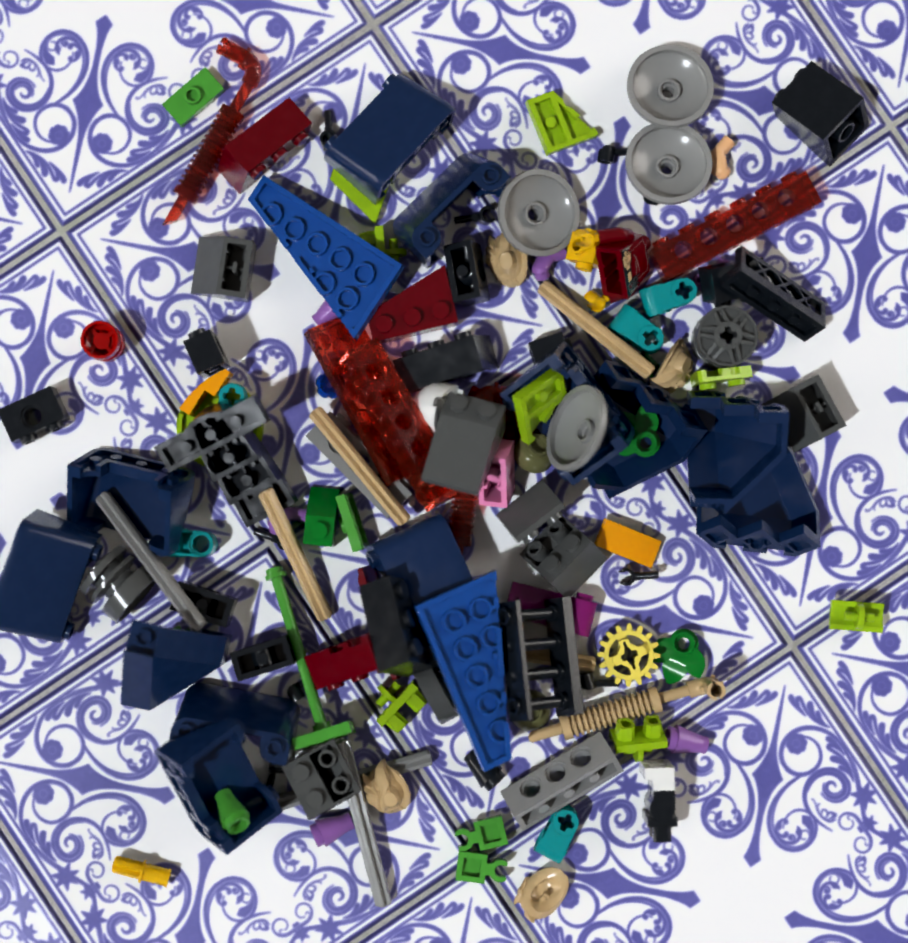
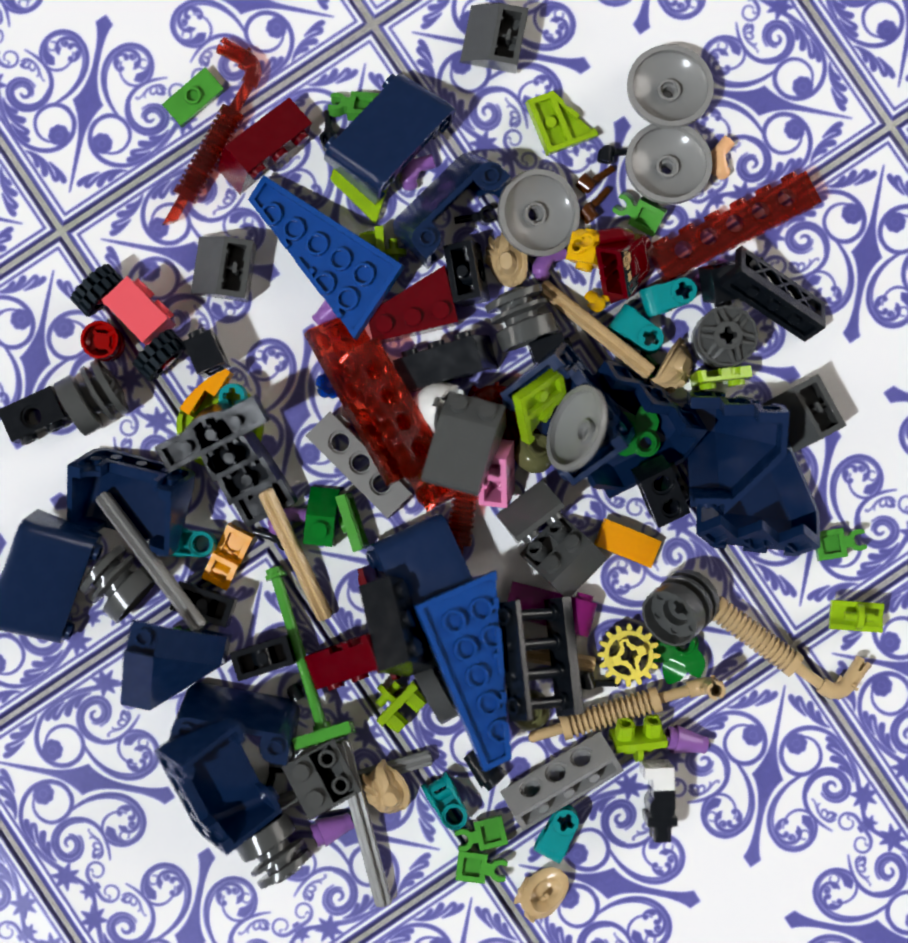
(91, 397): none -> dark grey wheel
(135, 308): none -> brick
(141, 871): yellow axle -> none
(227, 556): none -> light orange slope
(232, 813): bright green cone -> none
(274, 851): none -> dark grey wheel
(350, 105): none -> bright green plate
(359, 466): tan axle -> none
(413, 169): none -> medium lavender arm
(445, 800): none -> teal piece
(494, 36): none -> dark grey slope
(521, 317): none -> dark grey wheel
(586, 183): none -> reddish brown hand
(588, 212): none -> reddish brown hand
(639, 575): black hand -> none
(644, 215): none -> bright green plate
(658, 492): none -> black brick
(680, 607): none -> dark grey wheel
(784, 656): none -> tan piece
(821, 112): black slope -> none
(835, 544): none -> bright green plate

